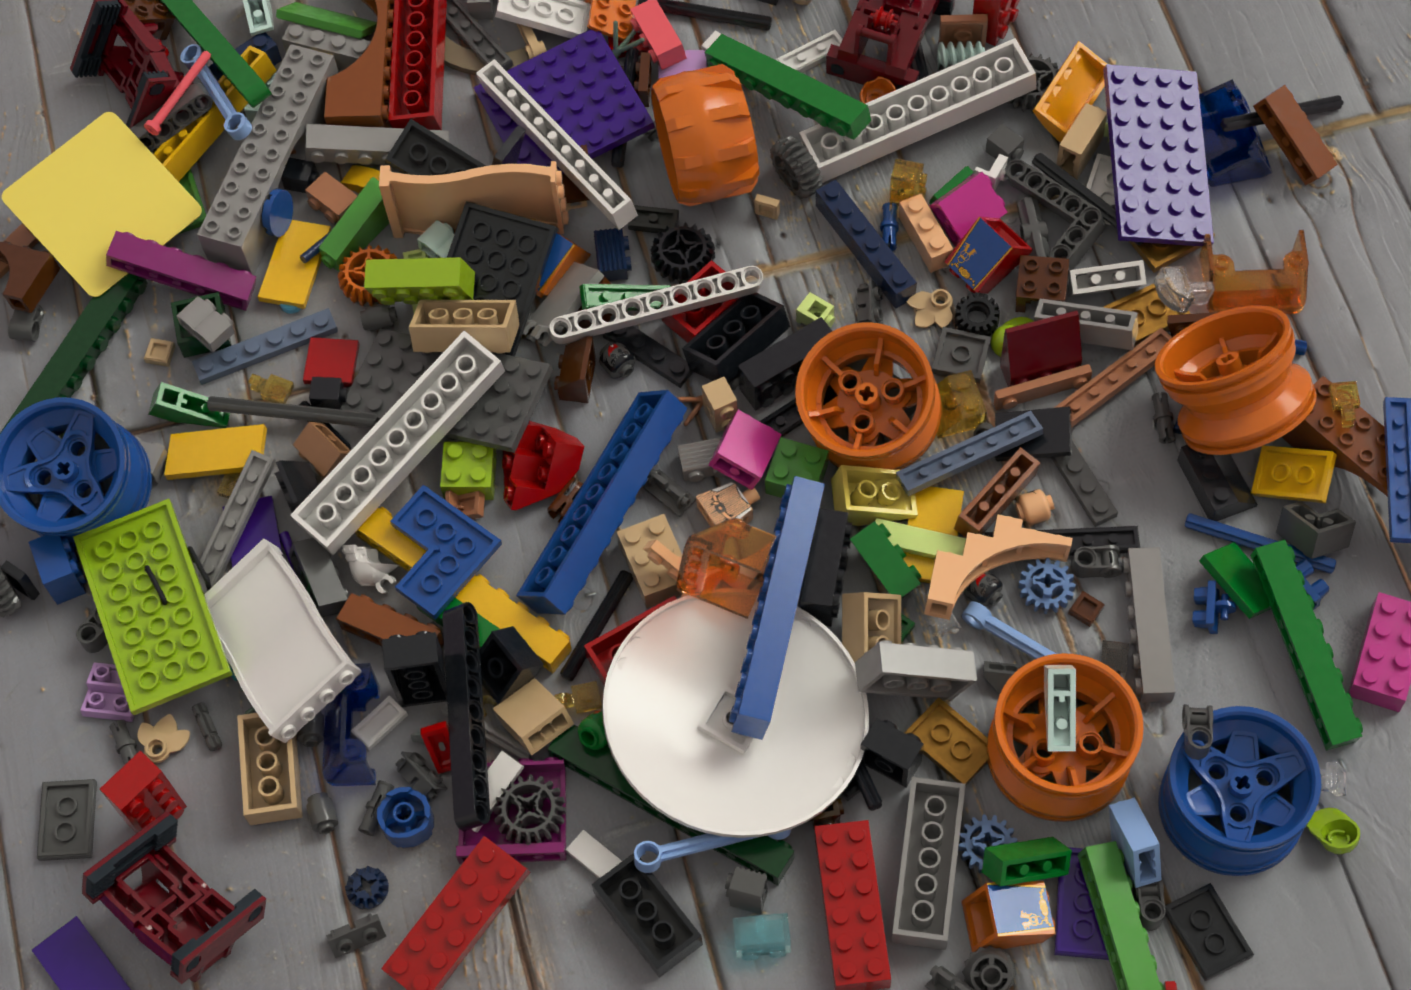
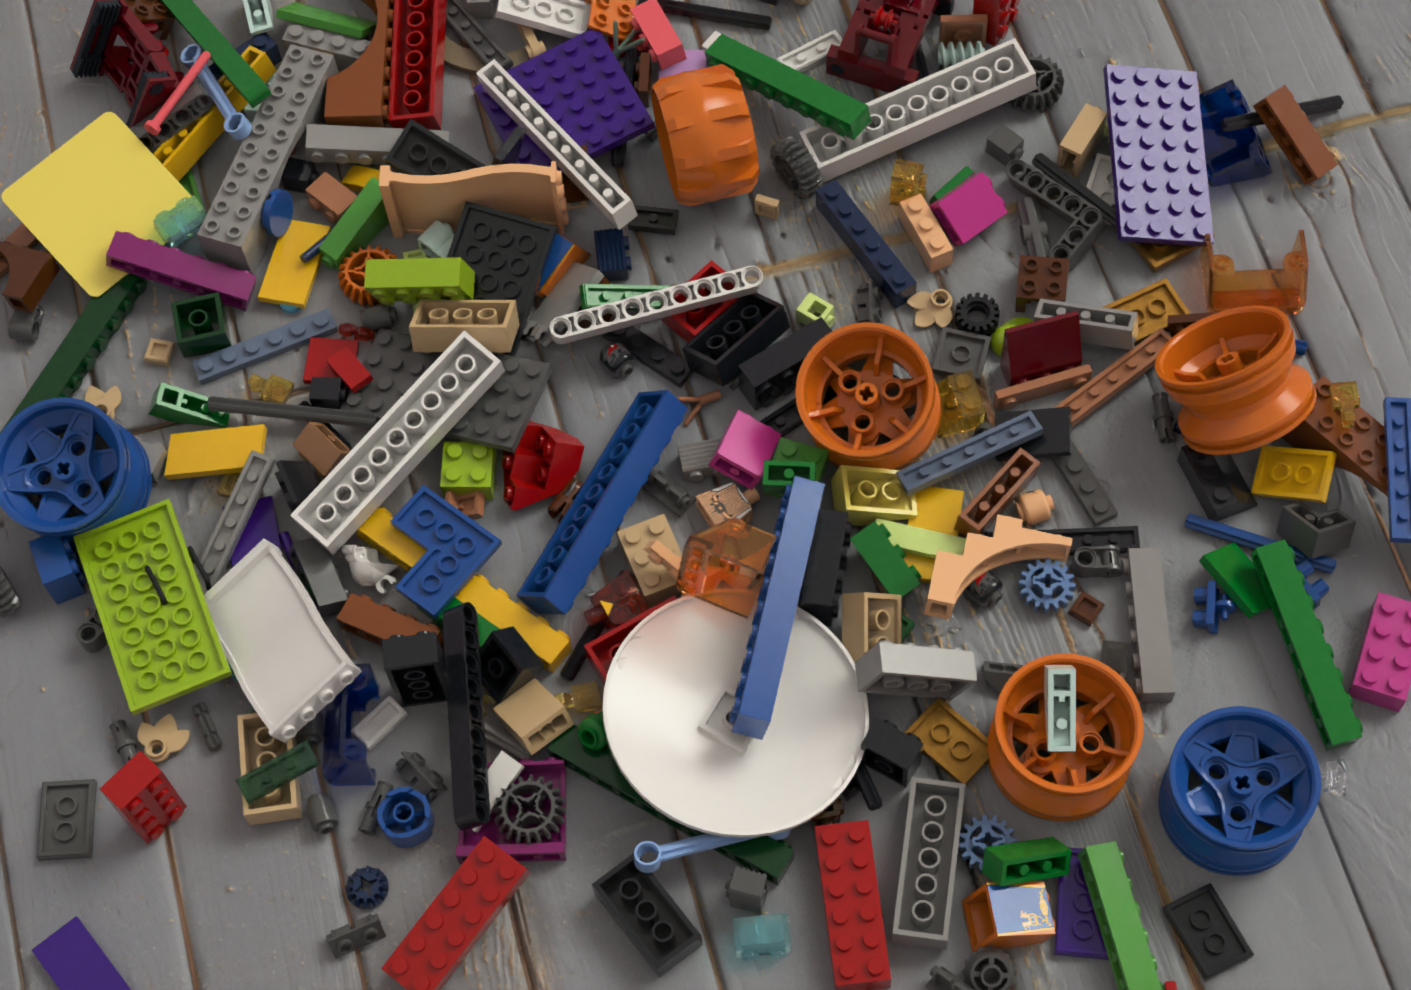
(20, 580): black tile -> none
(105, 401): none -> tan plate
(105, 695): lavender slope -> none
(151, 912): dark red container -> none
(180, 222): none -> clear light blue brick
(206, 323): light grey brick -> none
(277, 772): none -> clear green tile
(349, 369): none -> red tile
(362, 333): none -> clear red piece
(437, 743): red piece -> none
(576, 371): reddish brown slope -> none
(592, 854): white tile -> none
(616, 603): none -> clear red torso
(668, 256): black gear -> none
(719, 403): tan brick -> none
(780, 473): none -> green brick
(875, 89): orange hair -> none
(889, 225): blue pin -> none
(981, 618): light blue piece -> none
(986, 254): slope -> none
(996, 172): white bracket -> none
(1073, 86): light orange slope -> none
(1106, 278): white brick -> none
(1136, 842): light blue brick -> none
(1150, 898): dark grey piece -> none
(1177, 291): clear brick -> none
(1197, 726): dark grey piece -> none
(1334, 830): lime cap -> none

